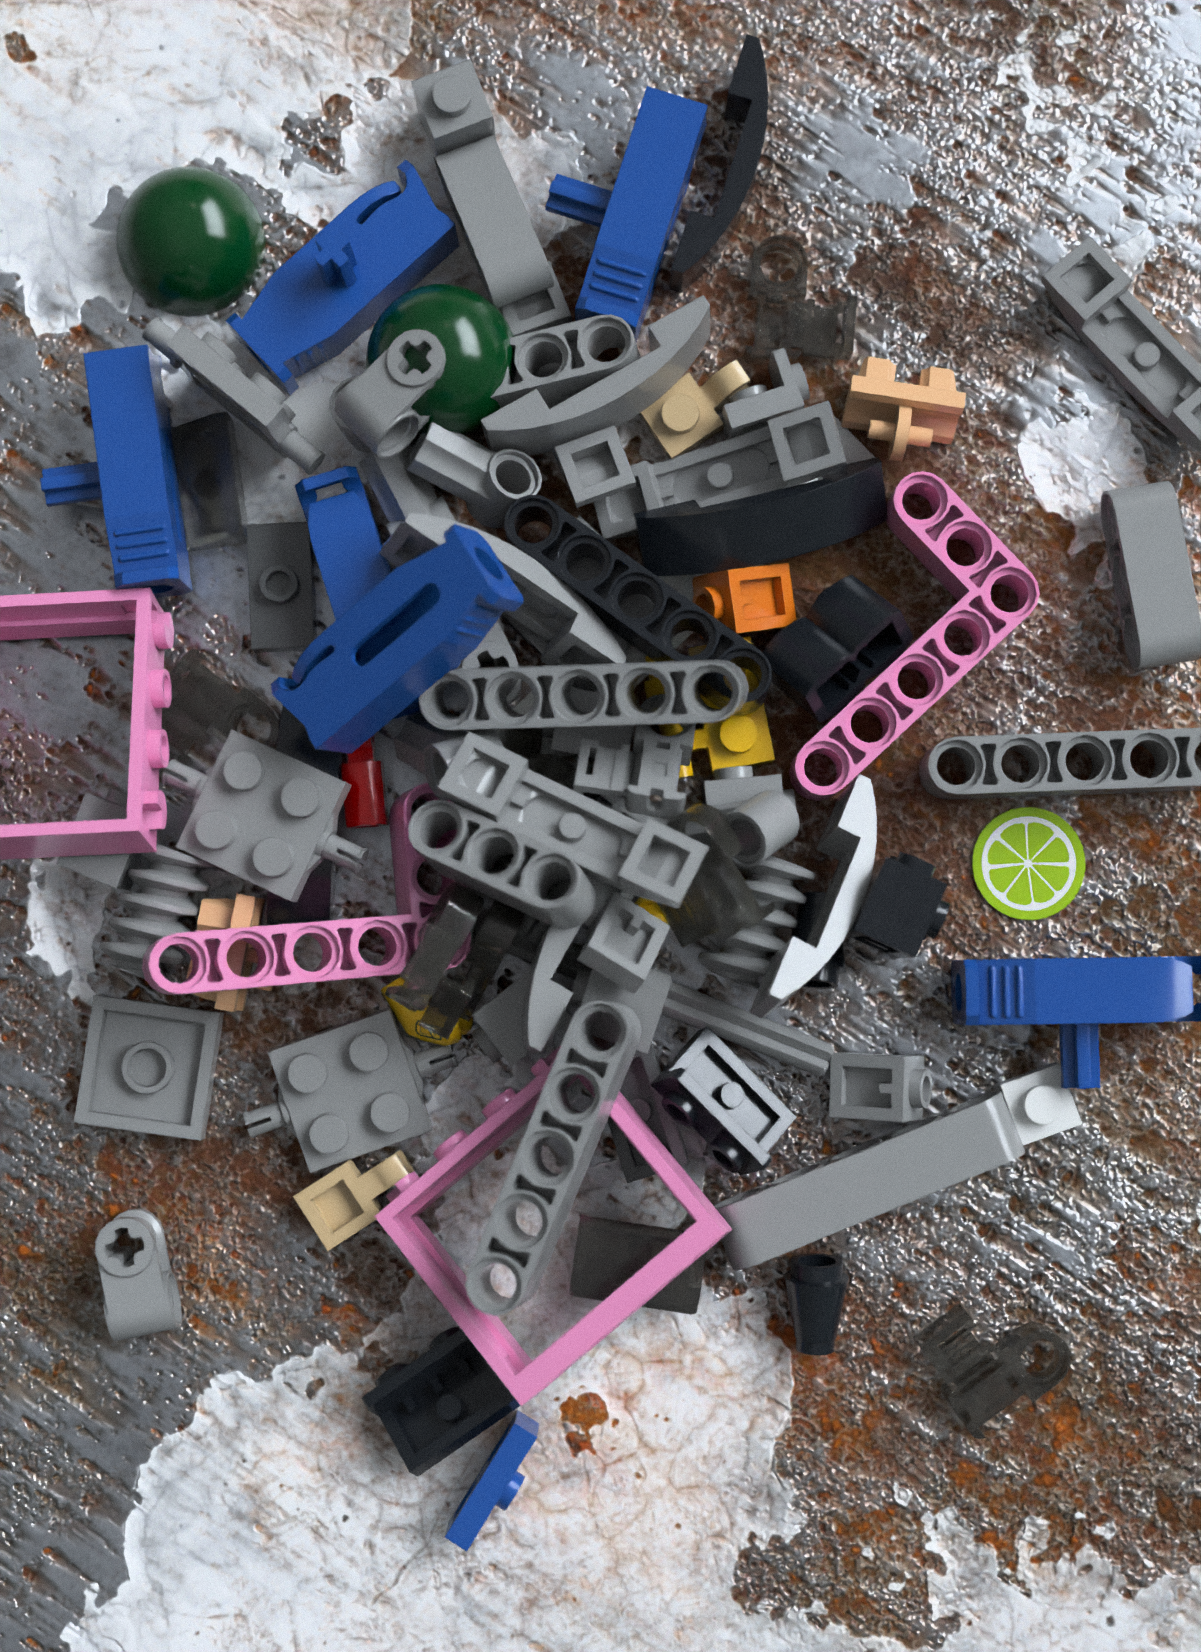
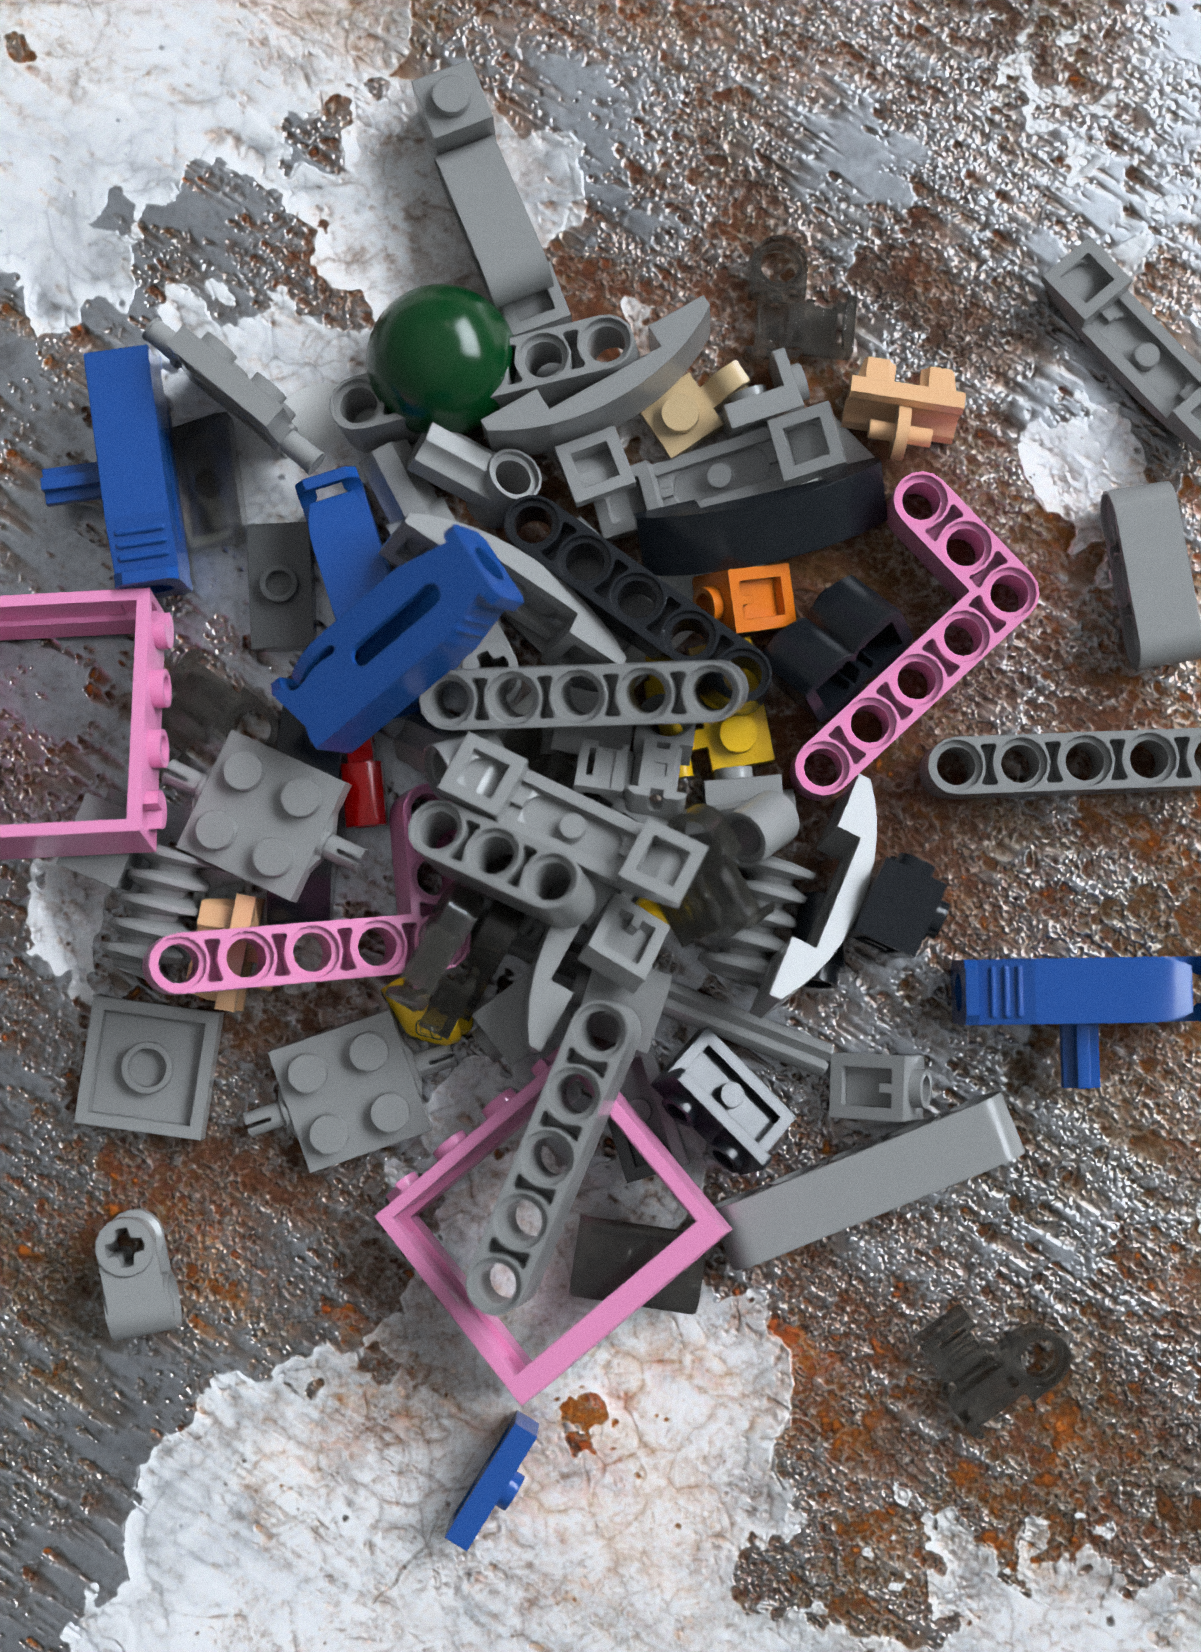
(190, 241): dark green piece -> none
(345, 278): blue piece -> none
(346, 1200): tan plate -> none
(381, 397): light grey piece -> none
(439, 1400): black bracket -> none
(639, 212): blue piece -> none
(705, 235): black slope -> none
(816, 1299): black cone -> none
(1028, 863): lime sticker -> none
(1039, 1103): white plate -> none

